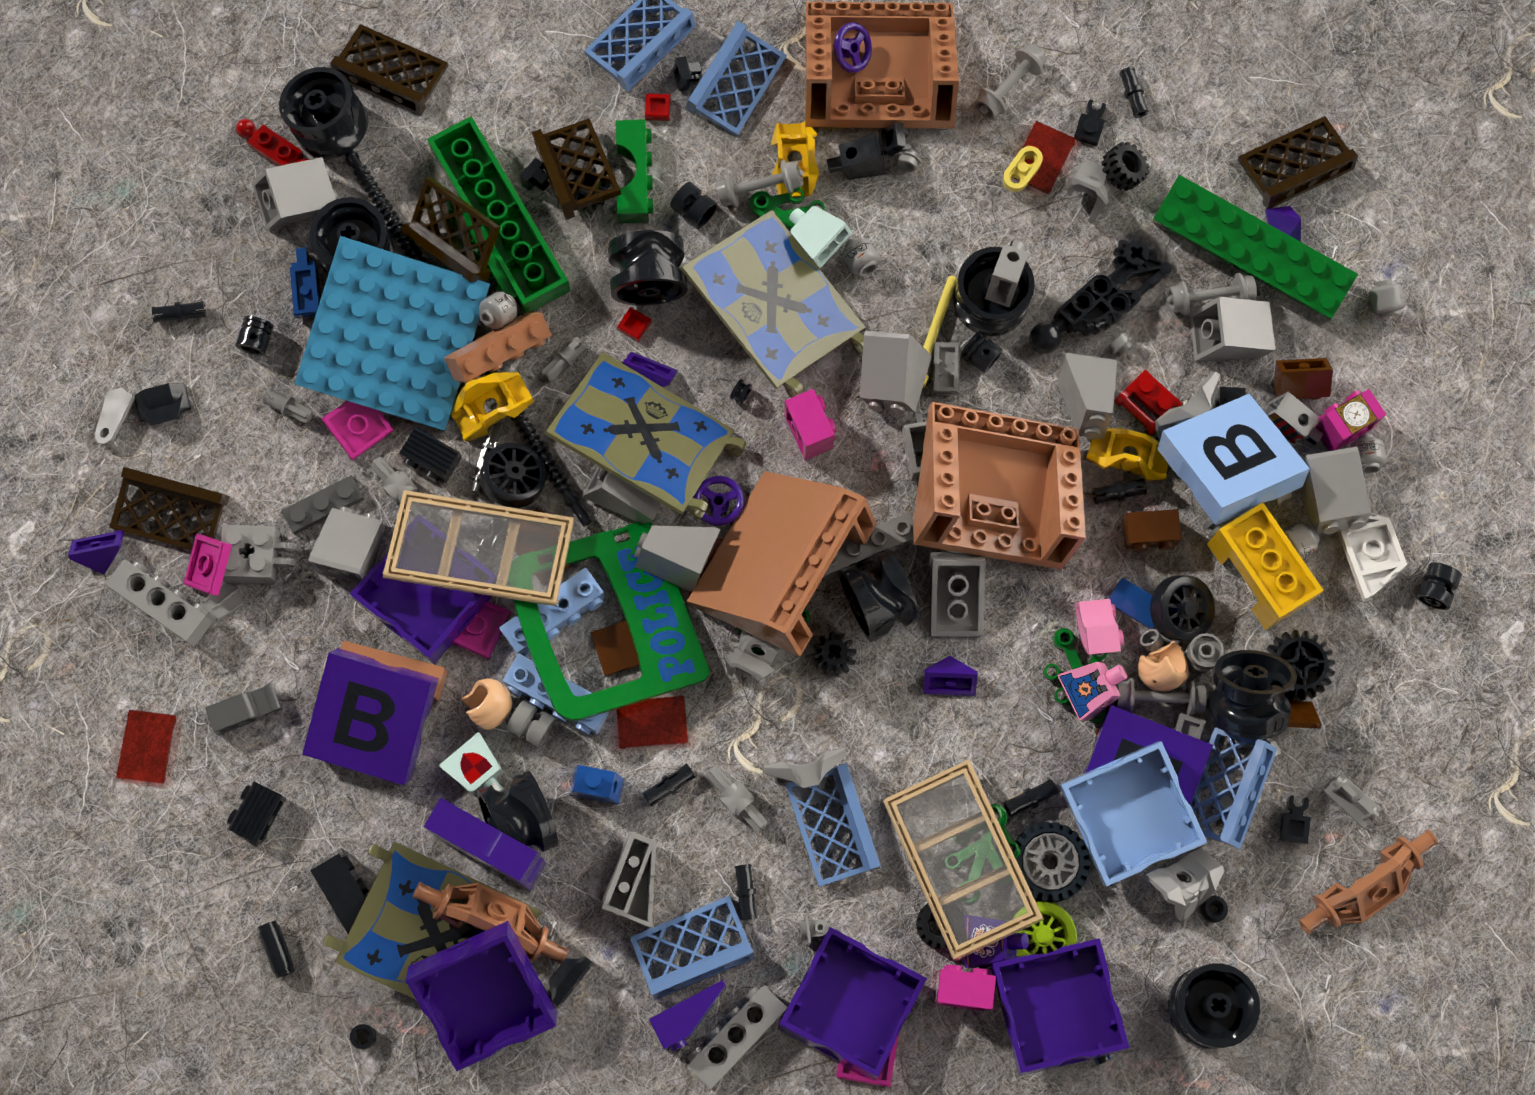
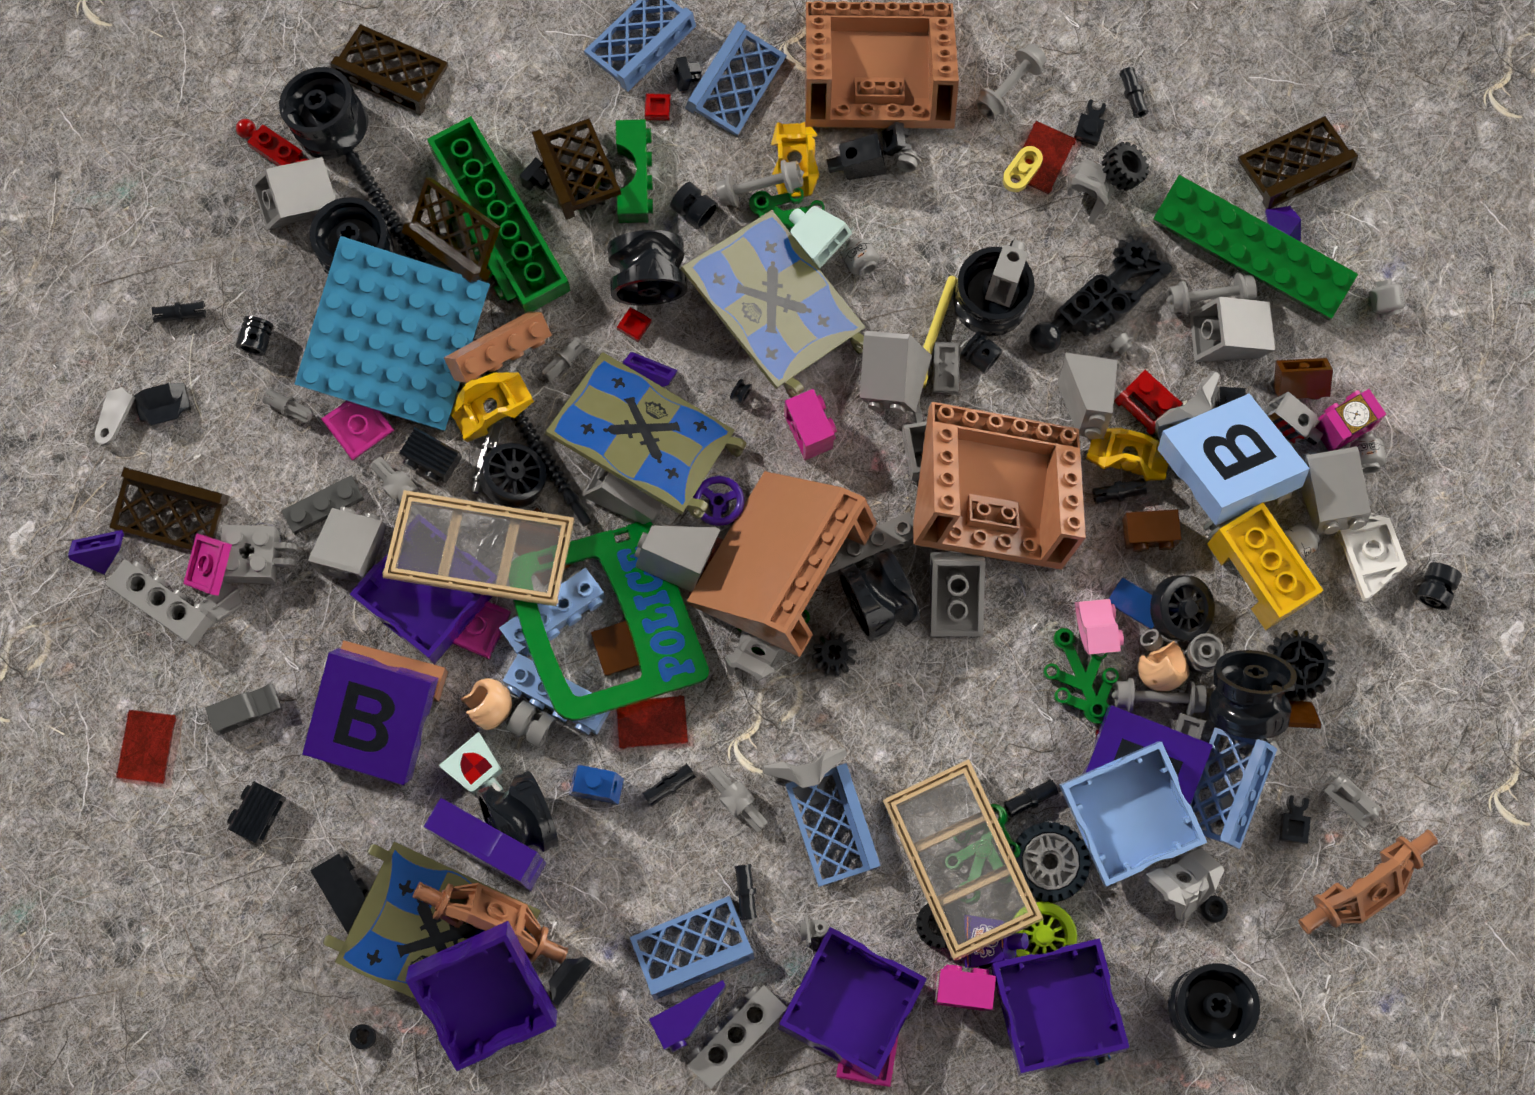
(276, 949): black piece -> none
(304, 285): blue hinge -> none
(498, 310): light grey head -> none
(632, 881): light grey wedge -> none
(850, 47): dark purple piece -> none
(950, 678): dark purple slope -> none
(1092, 688): torso -> none

